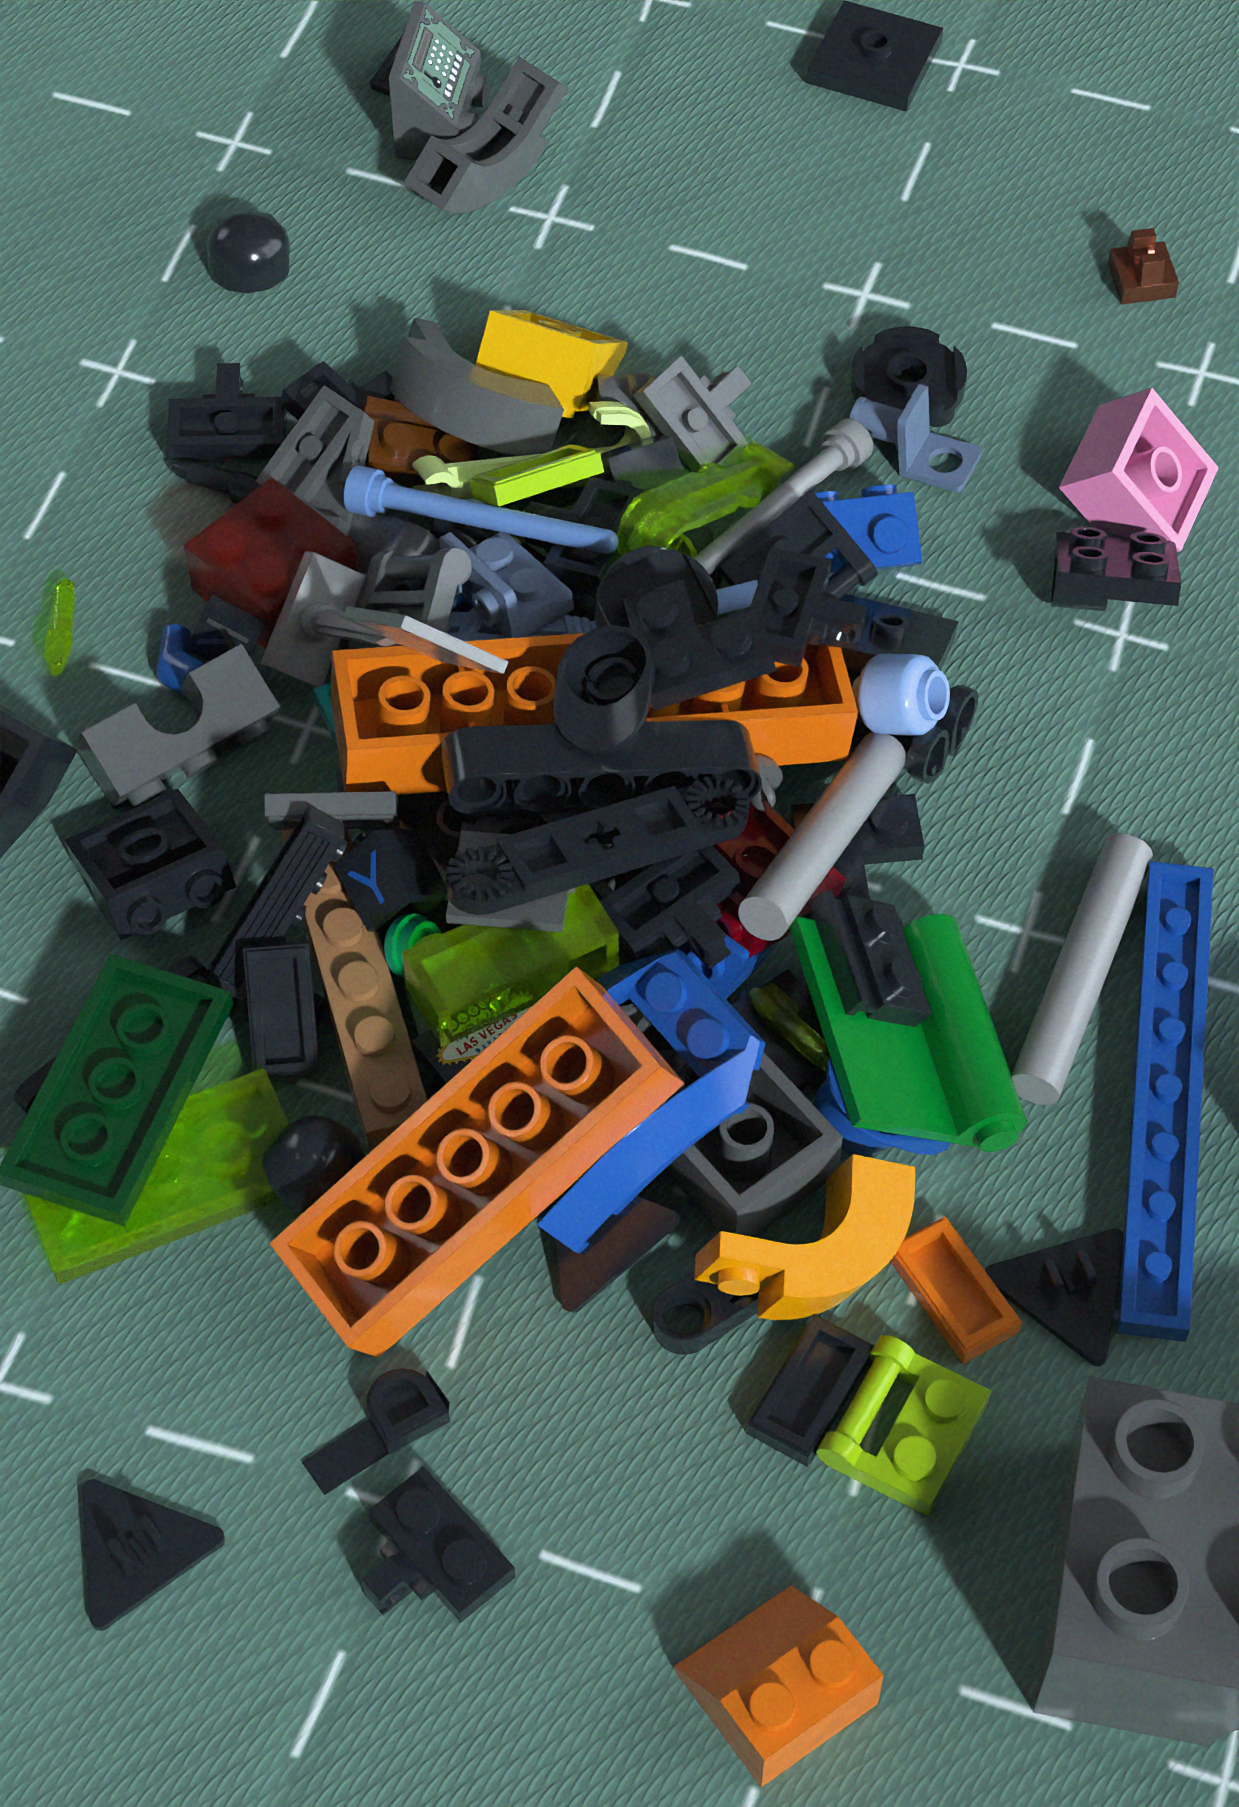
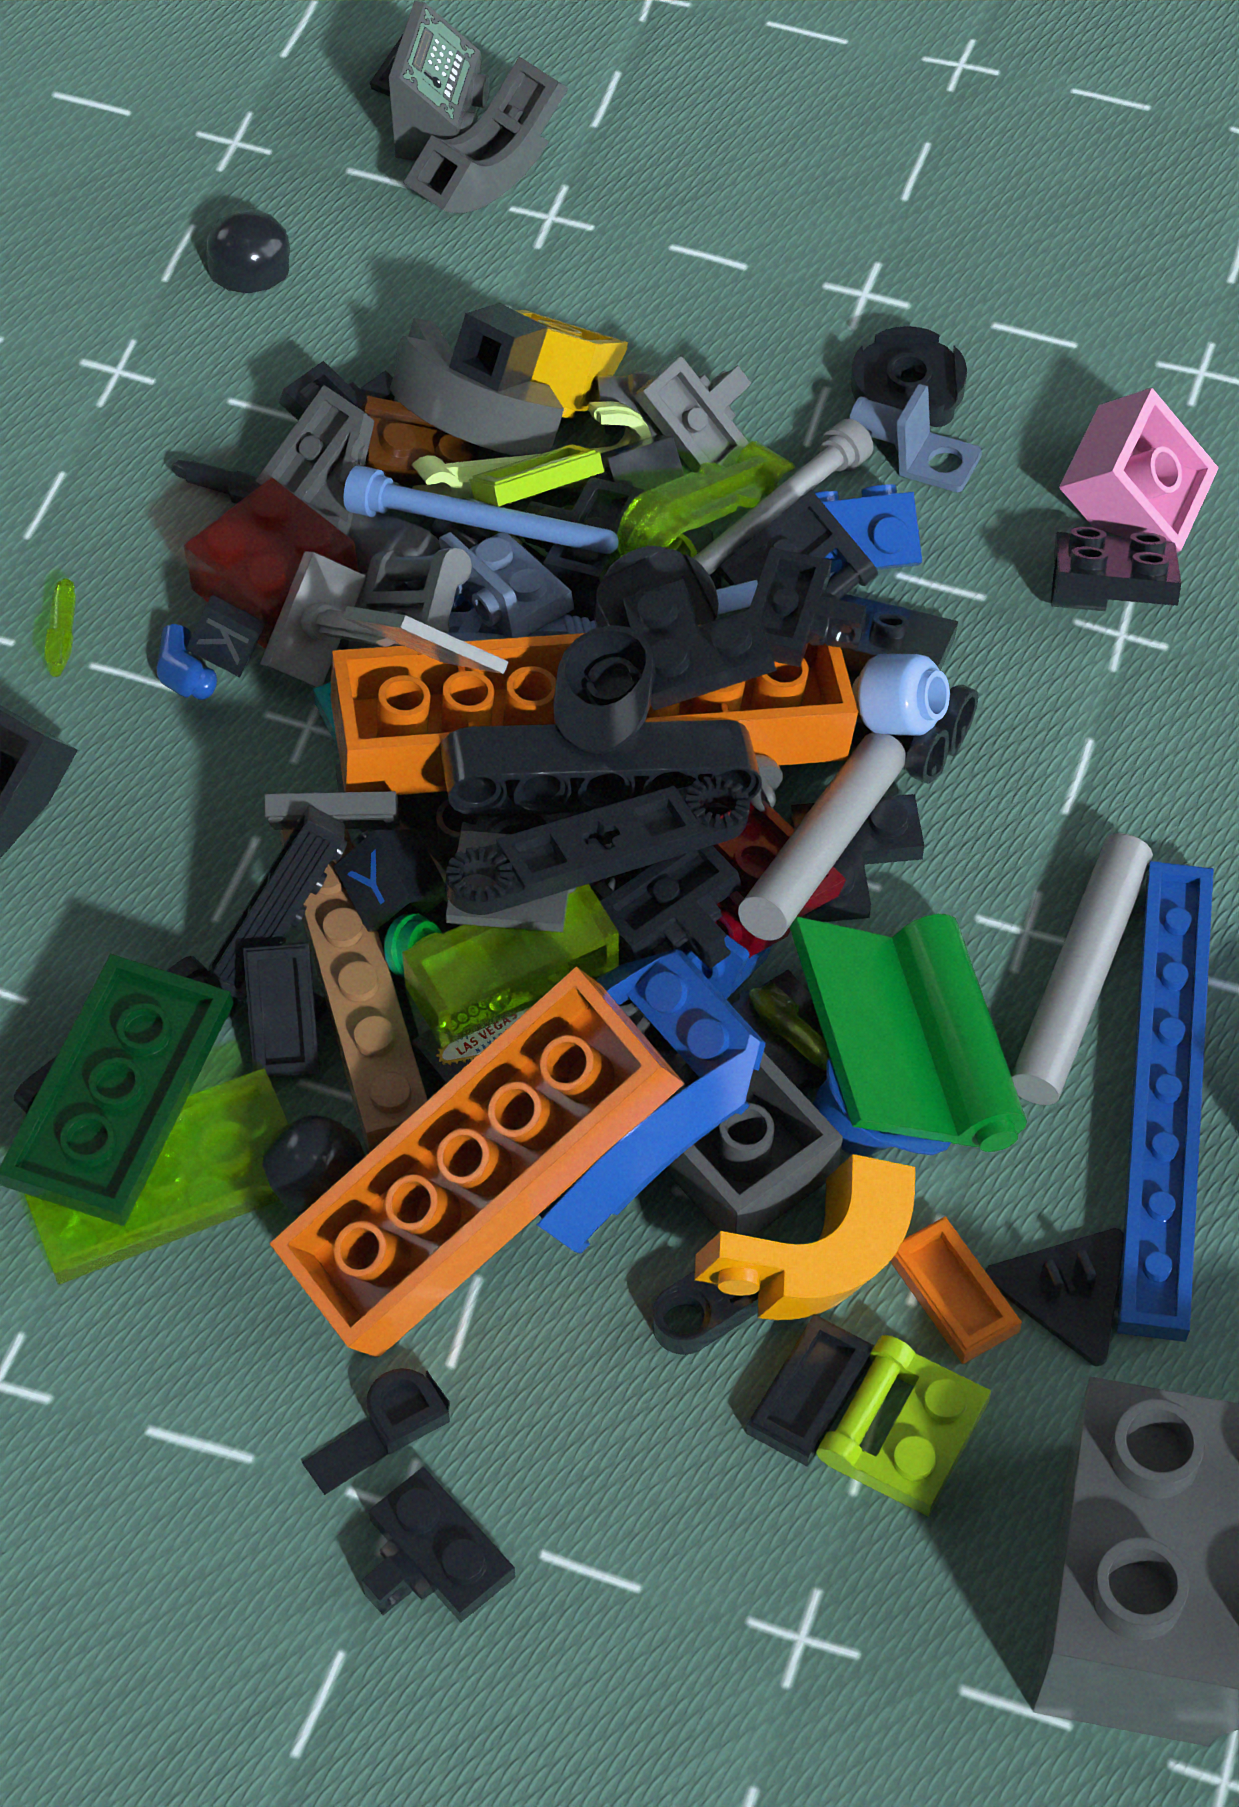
(135, 758): dark grey arch -> none
(136, 1549): black piece -> none
(151, 864): black plate -> none
(225, 422): black hinge -> none
(498, 347): none -> black brick
(611, 1251): black piece -> none
(782, 1682): orange slope -> none
(870, 959): black plate -> none
(875, 55): black plate -> none
(1143, 269): copper tile -> none

